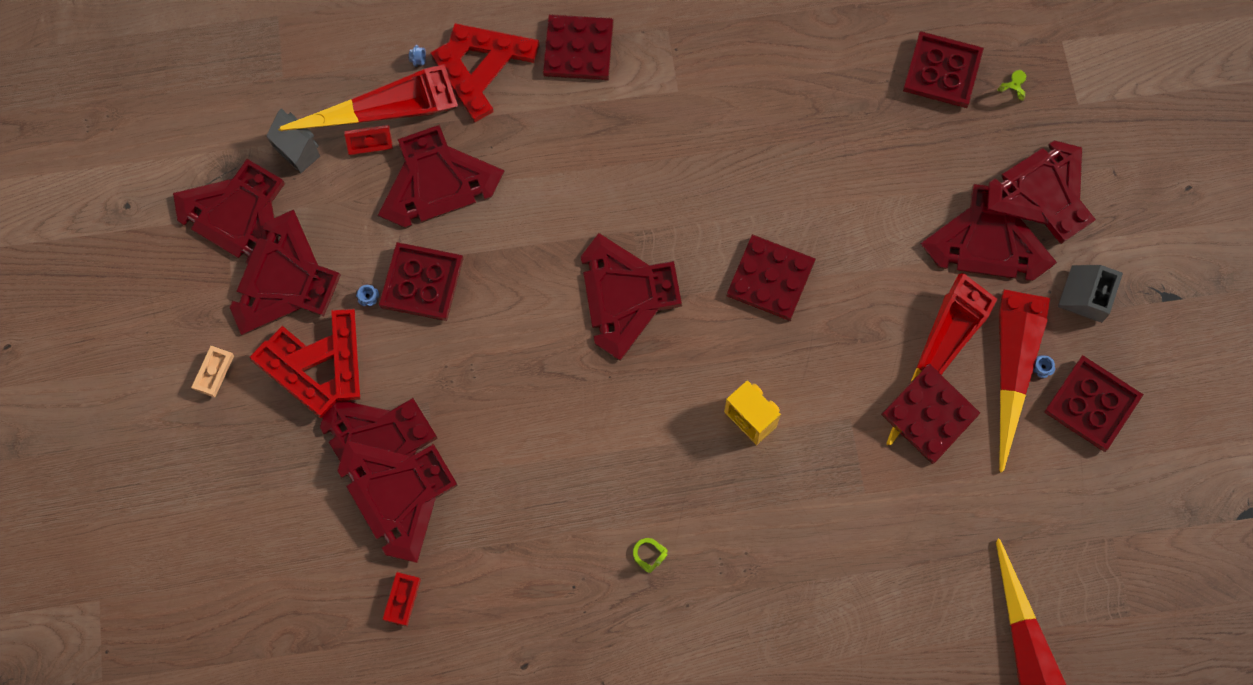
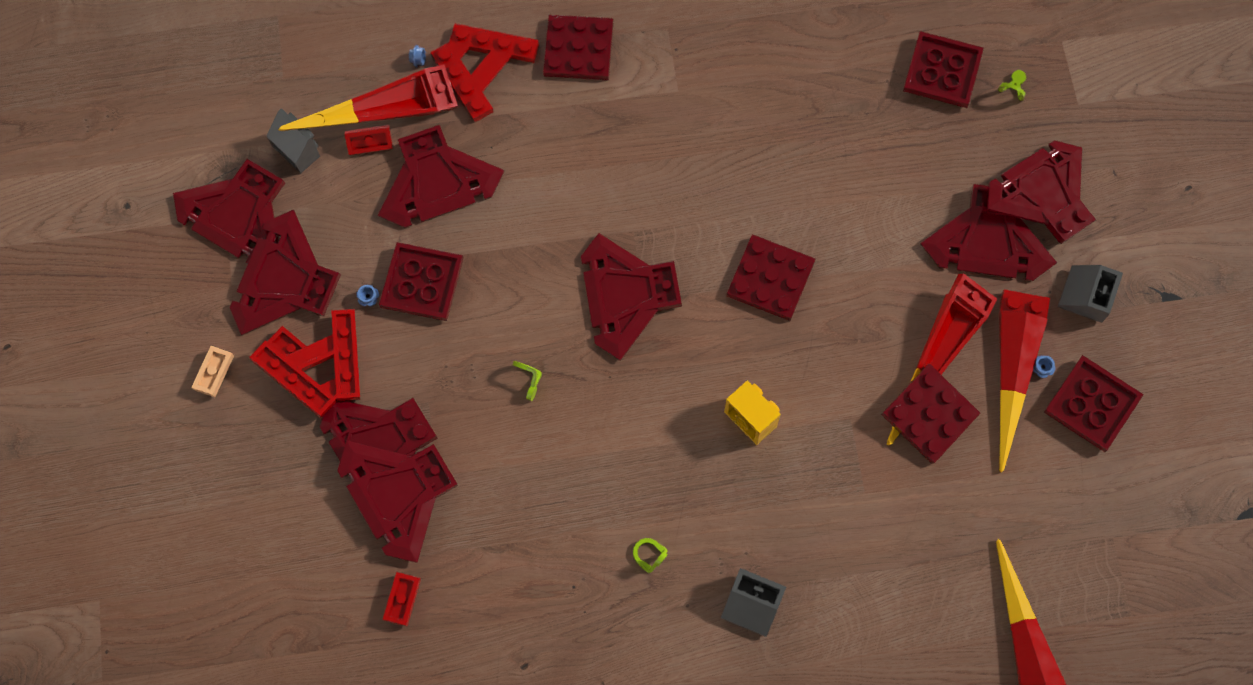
(535, 379): none -> lime piece
(753, 602): none -> dark grey slope

